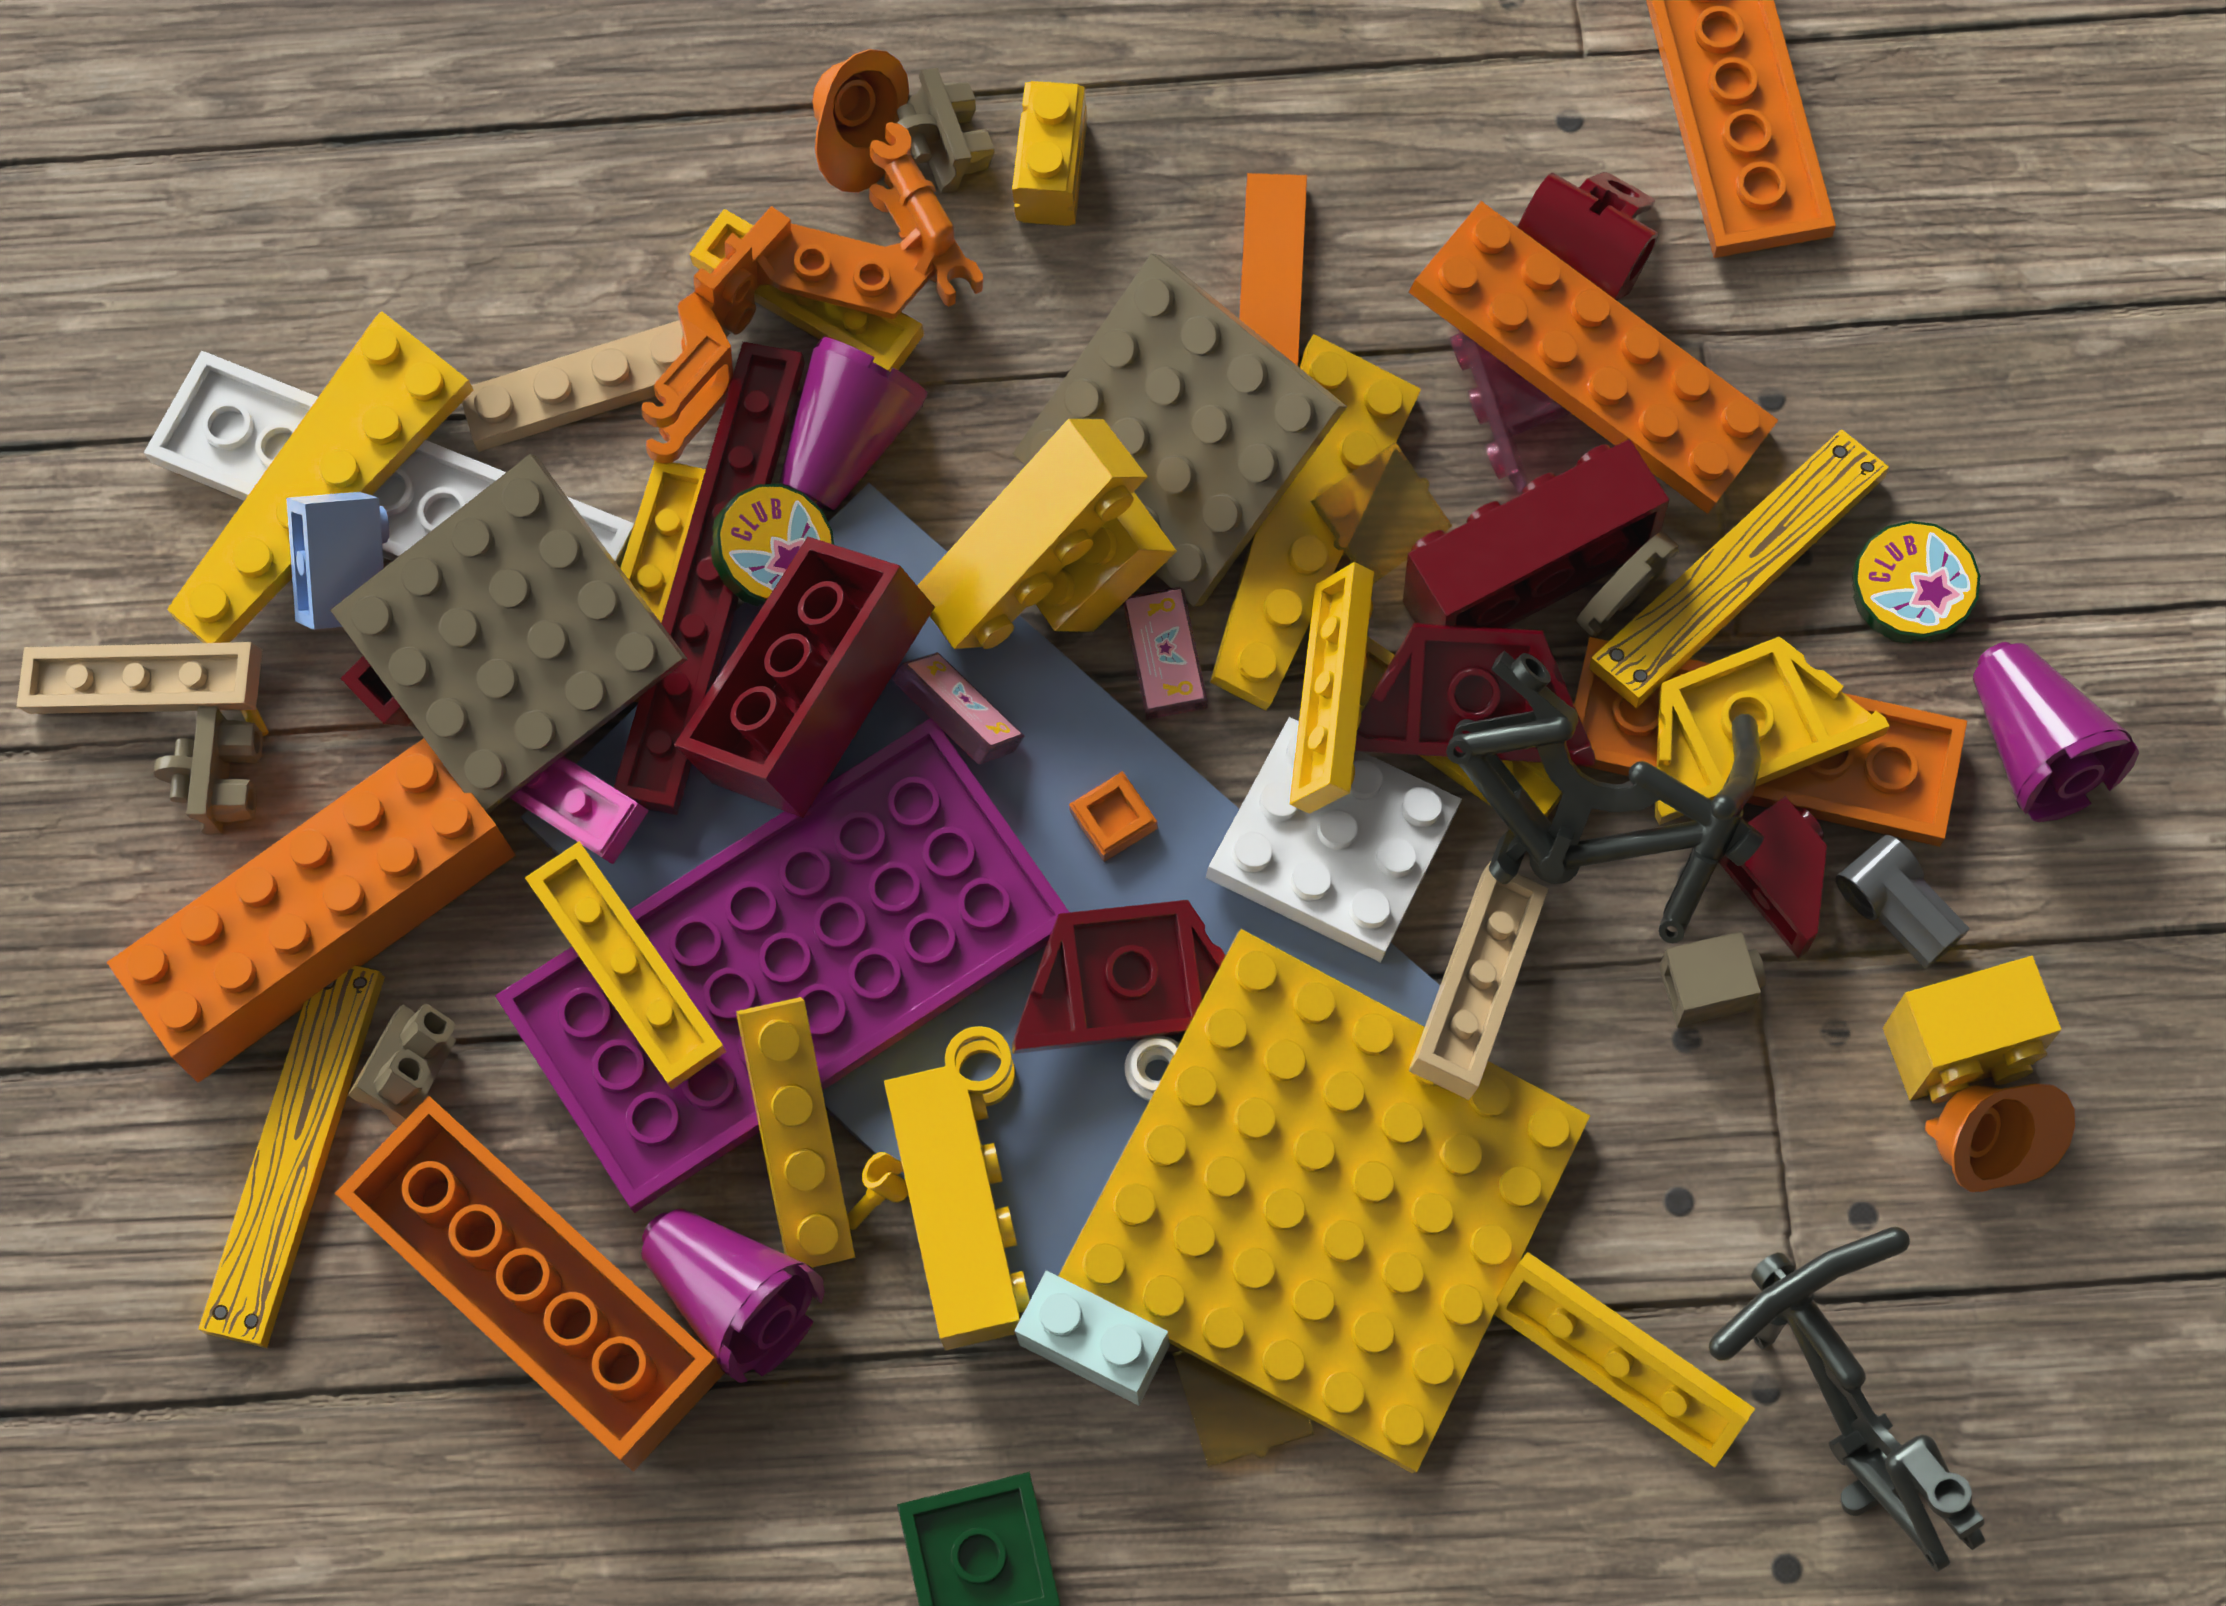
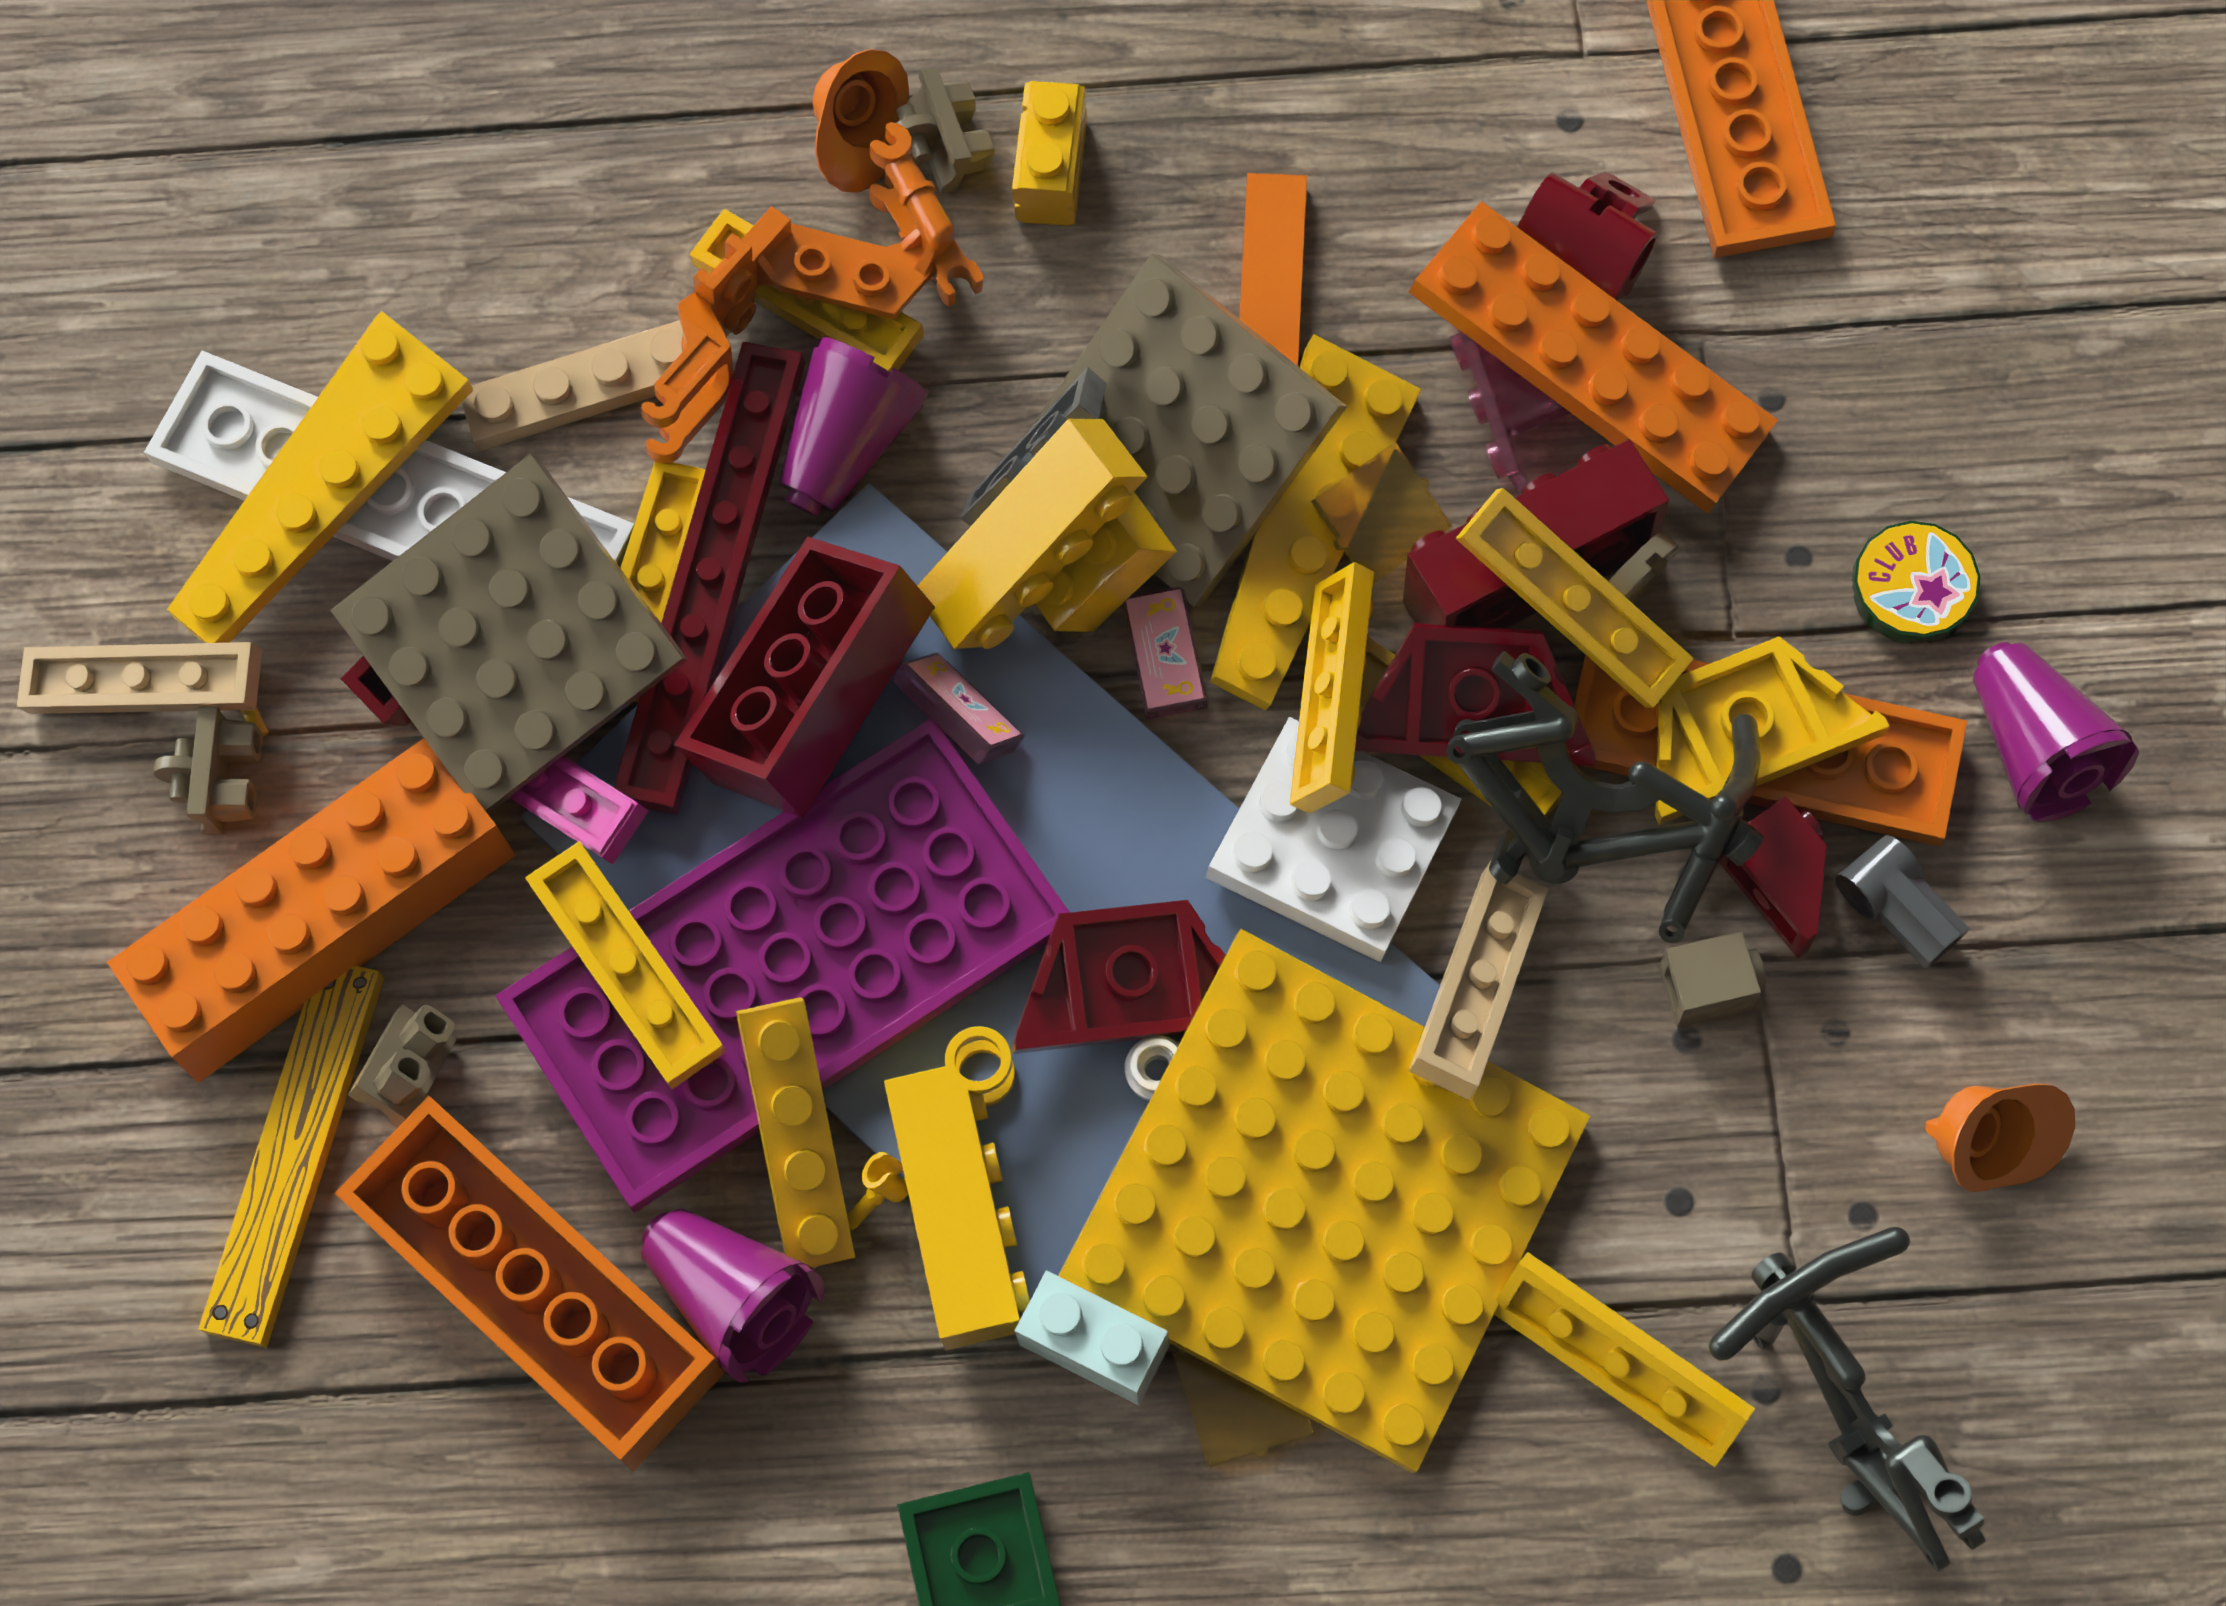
(333, 551): light blue brick -> none
(760, 537): tile -> none
(1079, 401): none -> dark grey wing
(1113, 816): orange tile -> none
(1574, 598): none -> yellow plate
(1738, 568): yellow tile -> none
(1972, 1030): yellow brick -> none

